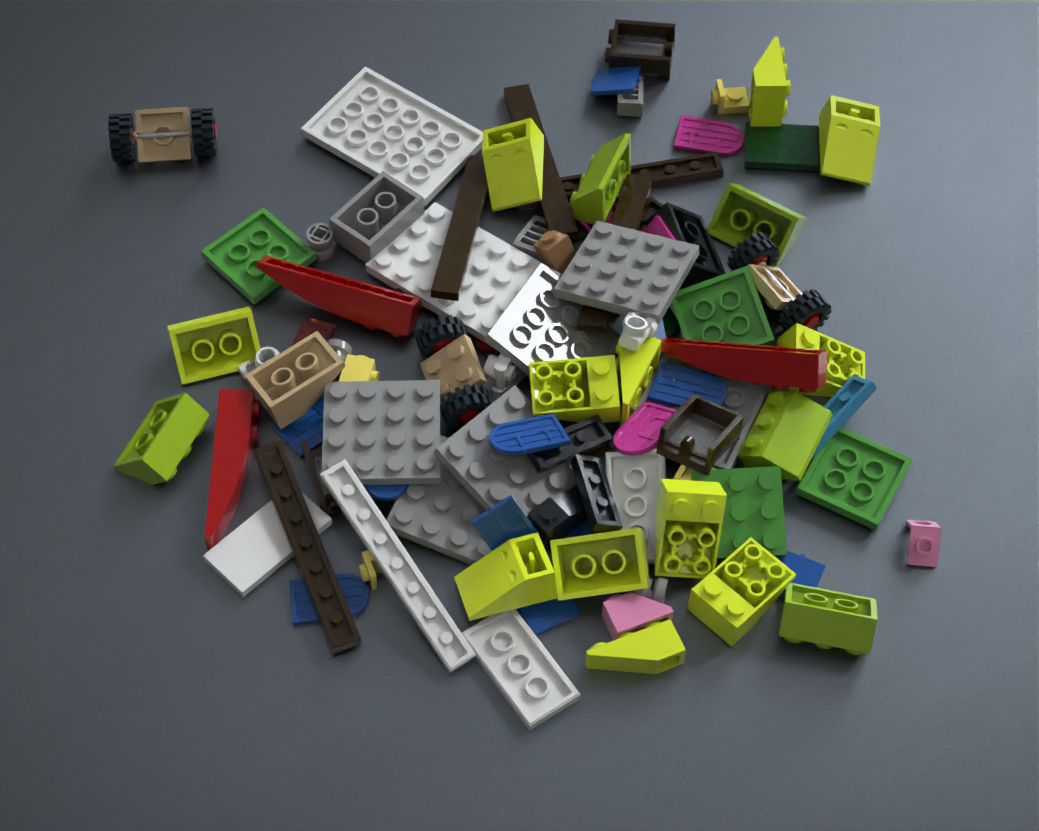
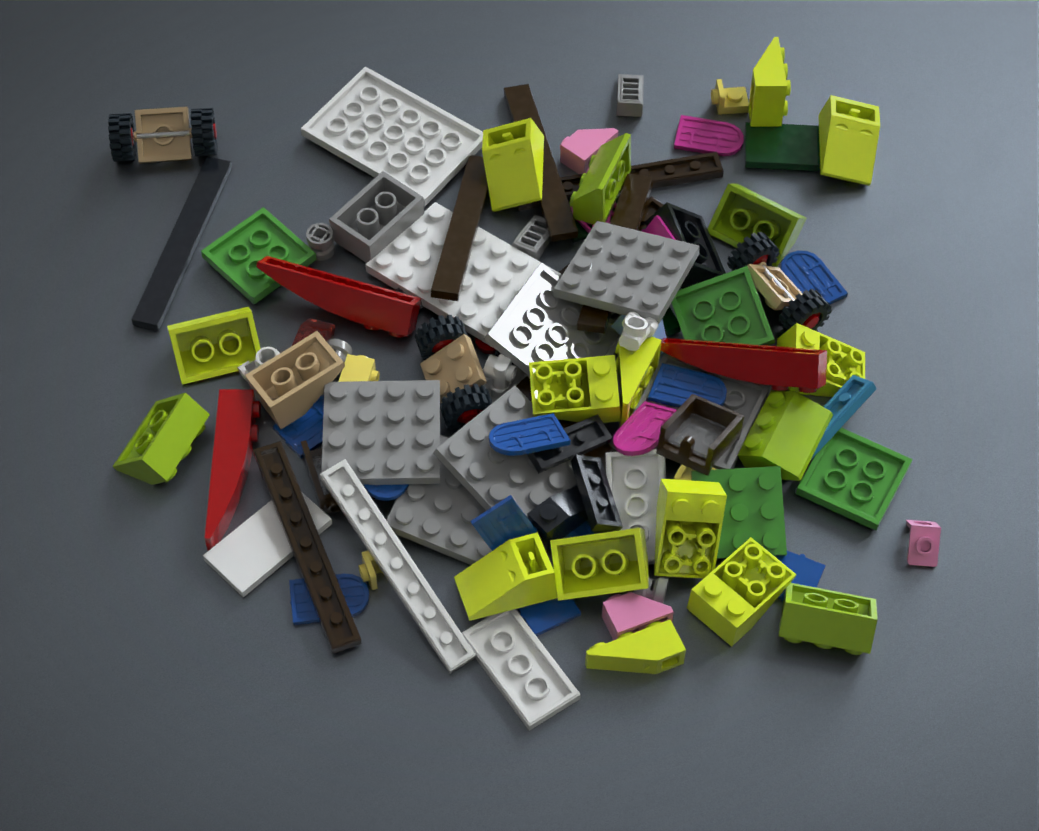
(182, 244): none -> black tile
(555, 250): medium nougat brick -> none
(581, 145): none -> bright pink slope
(615, 80): blue piece -> none
(642, 45): dark brown window -> none
(810, 272): none -> blue window

